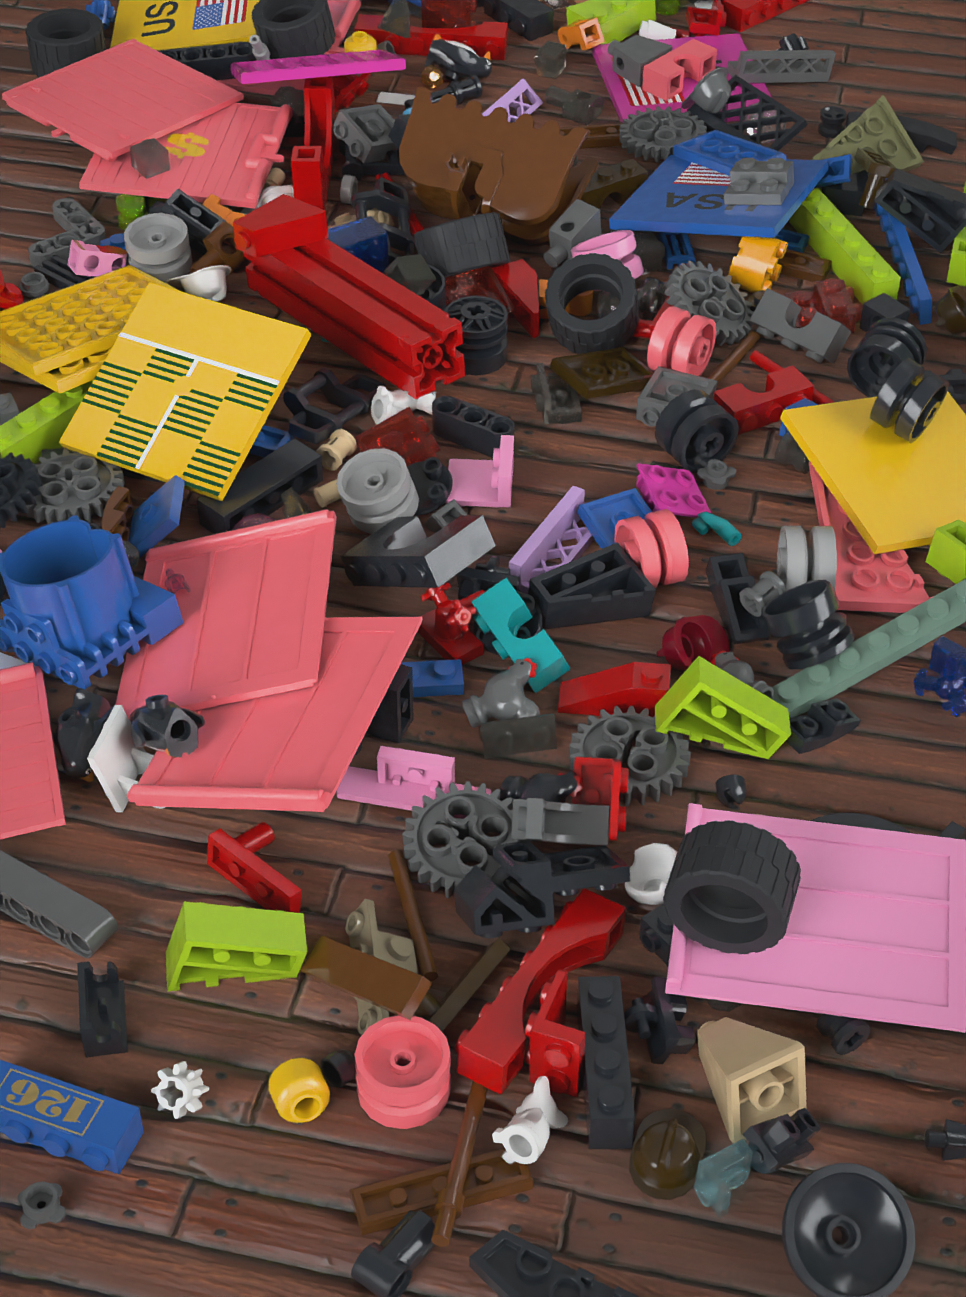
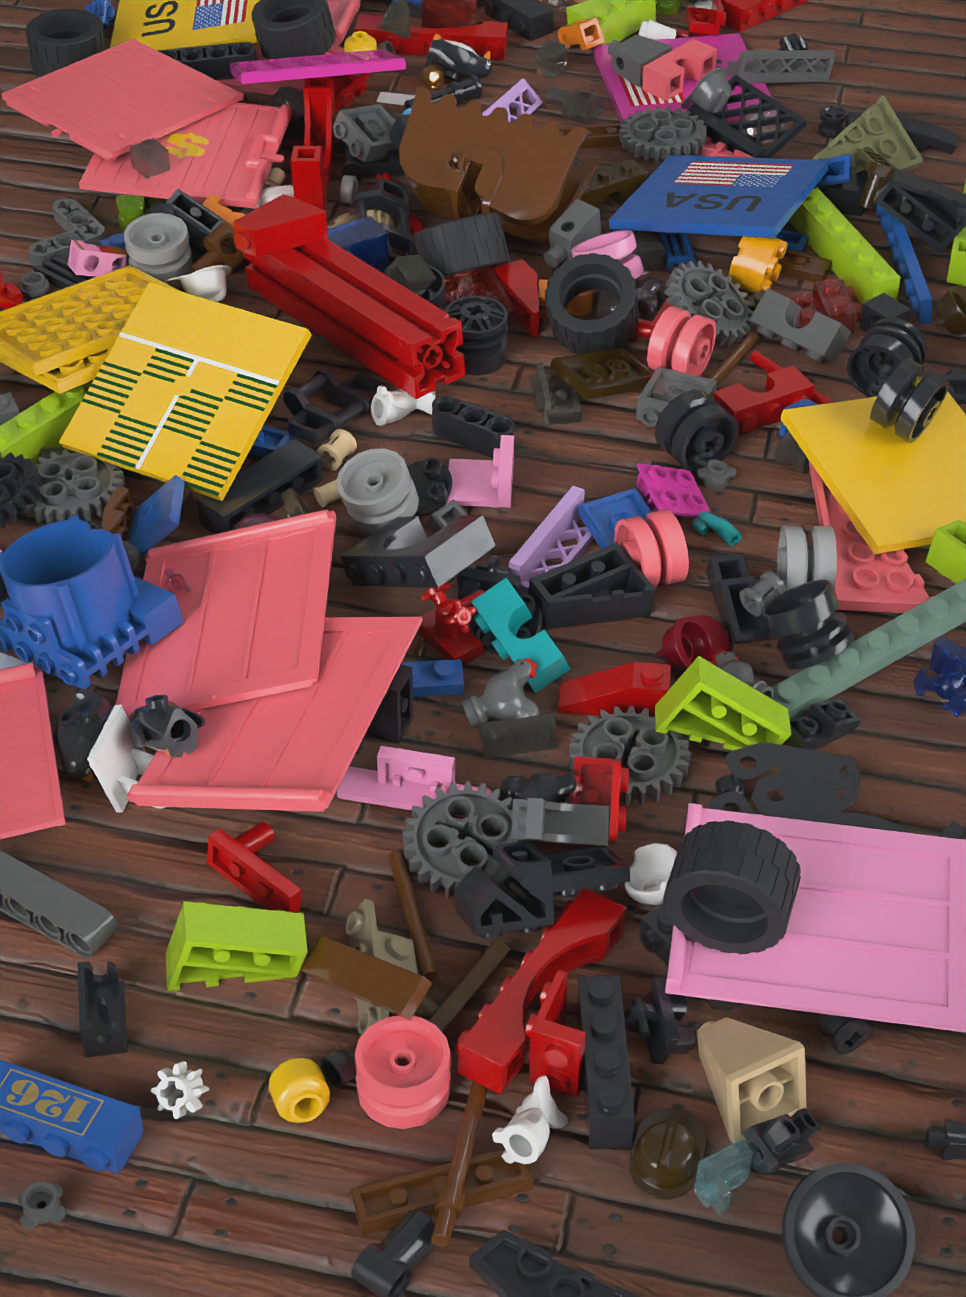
(259, 49): light grey bar -> none
(403, 435): clear red plate -> none
(722, 151): blue tile -> none
(759, 182): dark grey plate -> none
(804, 777): none -> black piece

